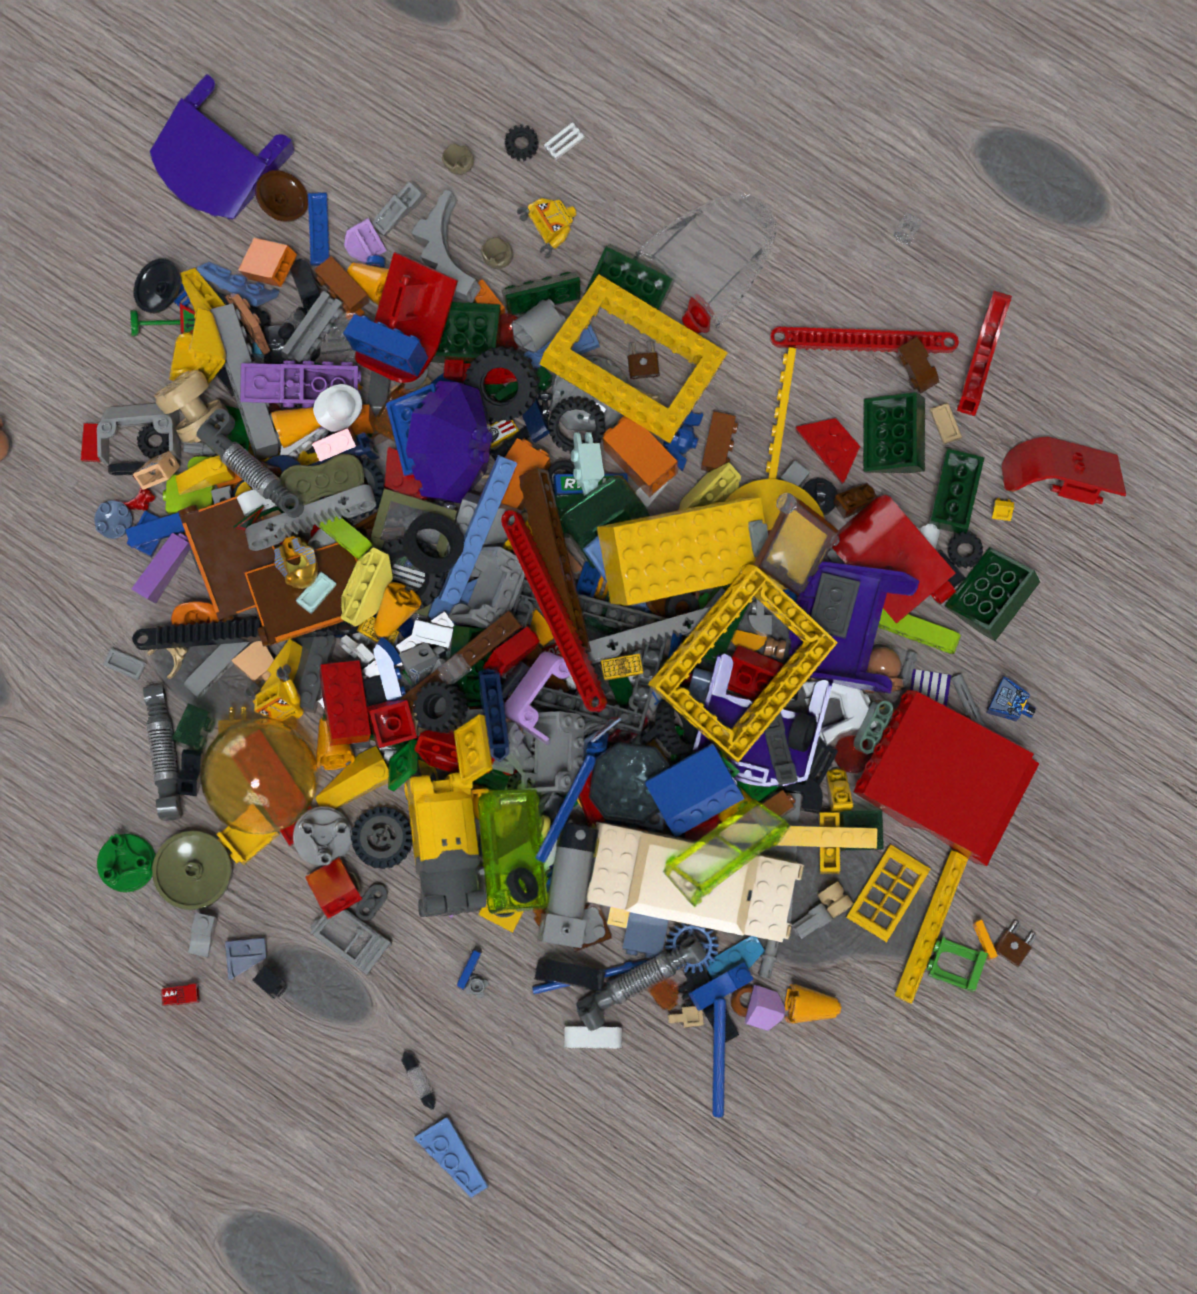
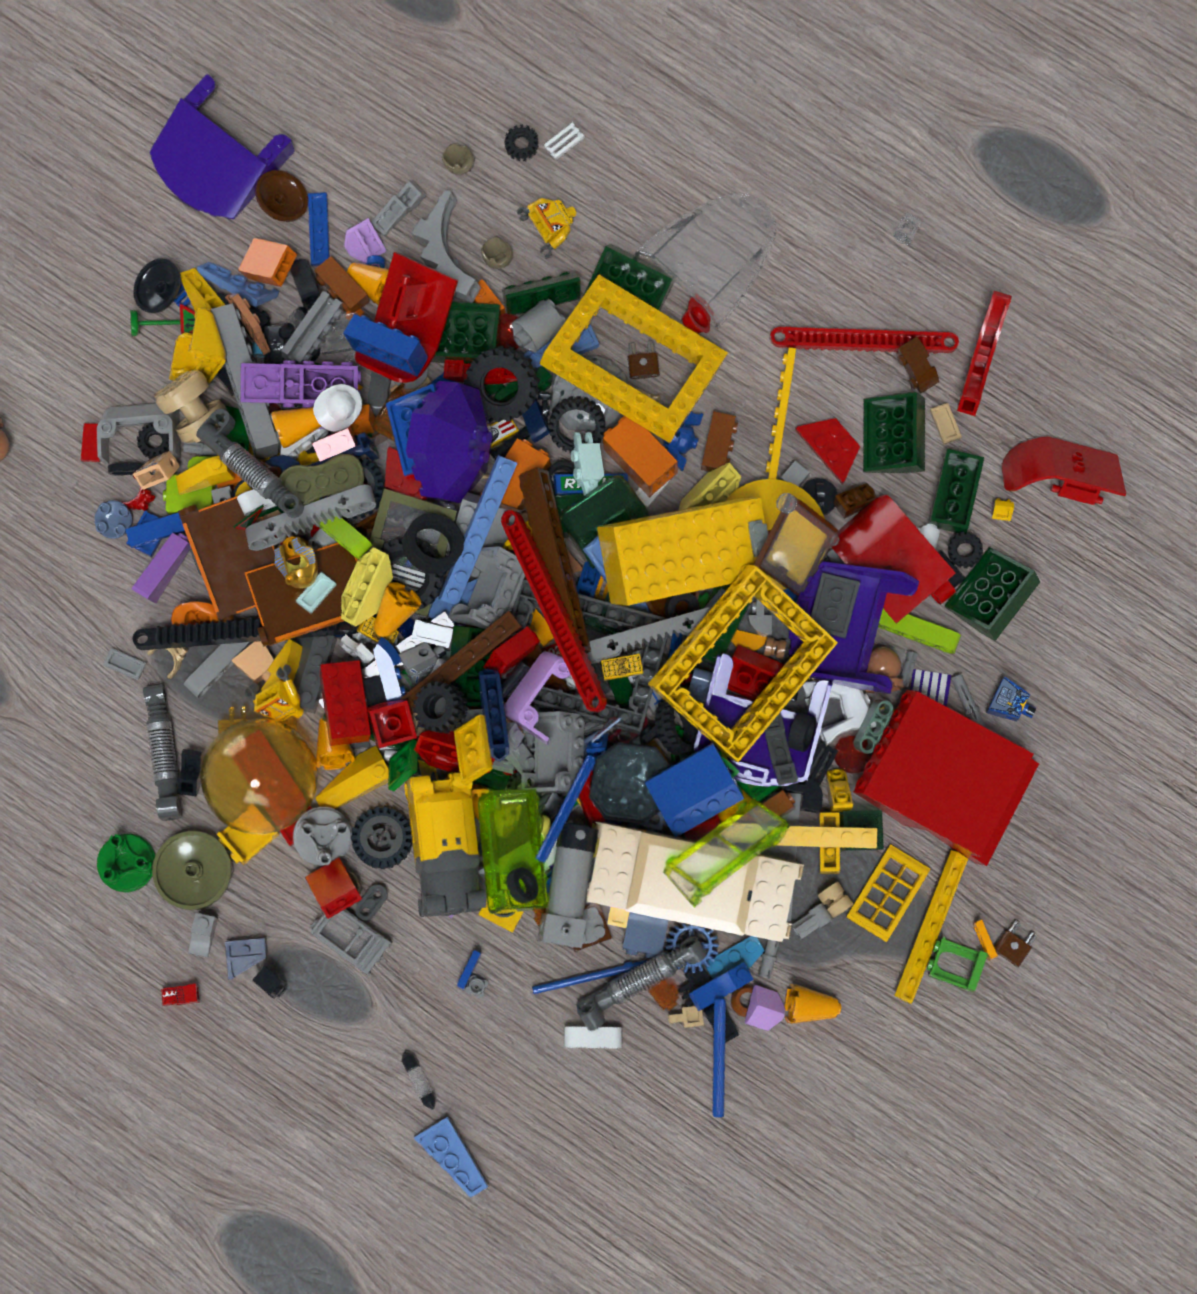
(194, 728): clear green brick -> none
(454, 669): clear brick -> none
(570, 974): black arch -> none

